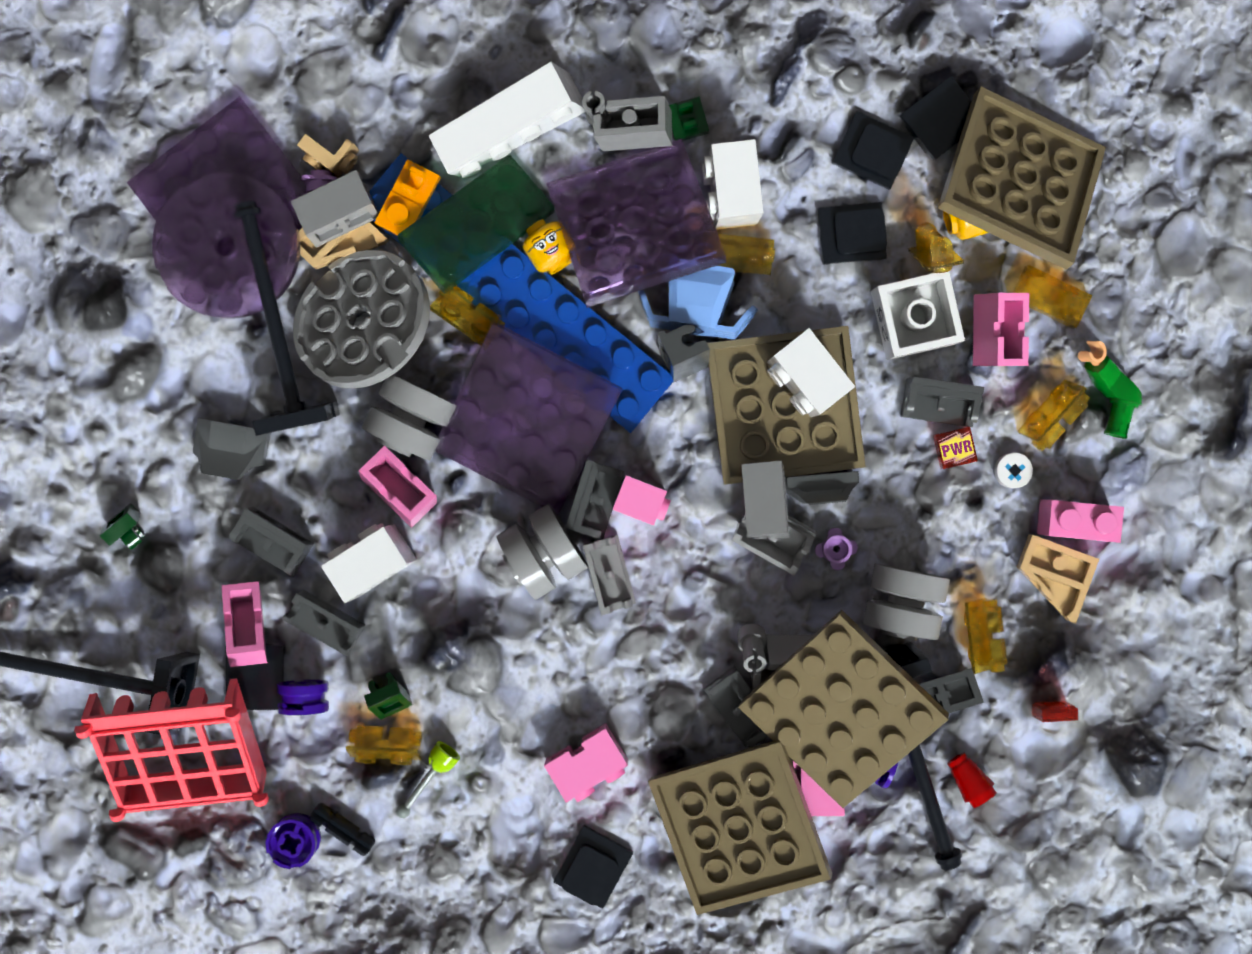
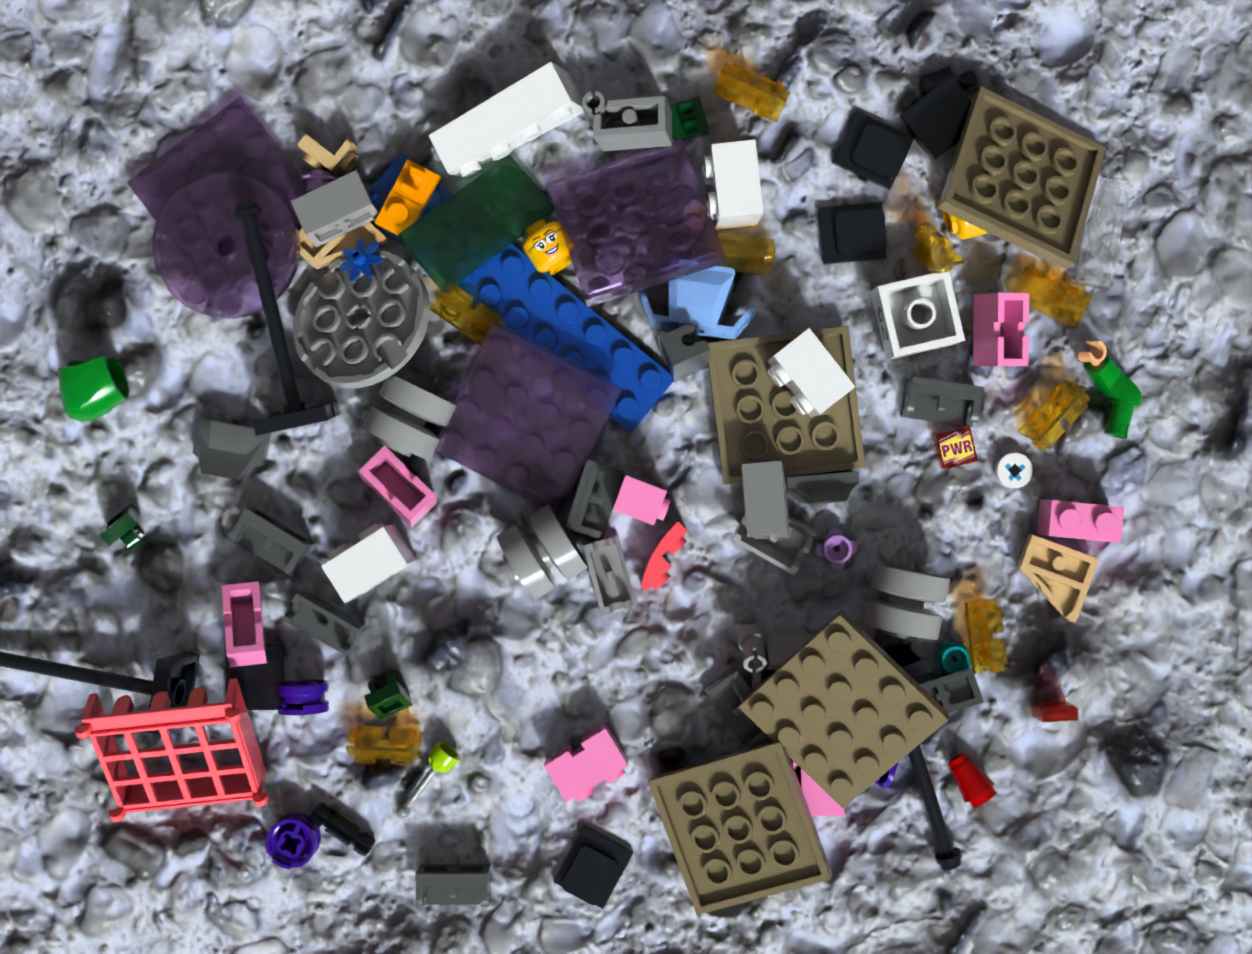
(92, 387): none -> green piece
(360, 259): none -> blue plant
(453, 884): none -> dark grey hinge
(656, 569): none -> coral slope
(737, 87): none -> clear yellow hinge
(952, 649): none -> teal plate
(1101, 235): none -> clear plate

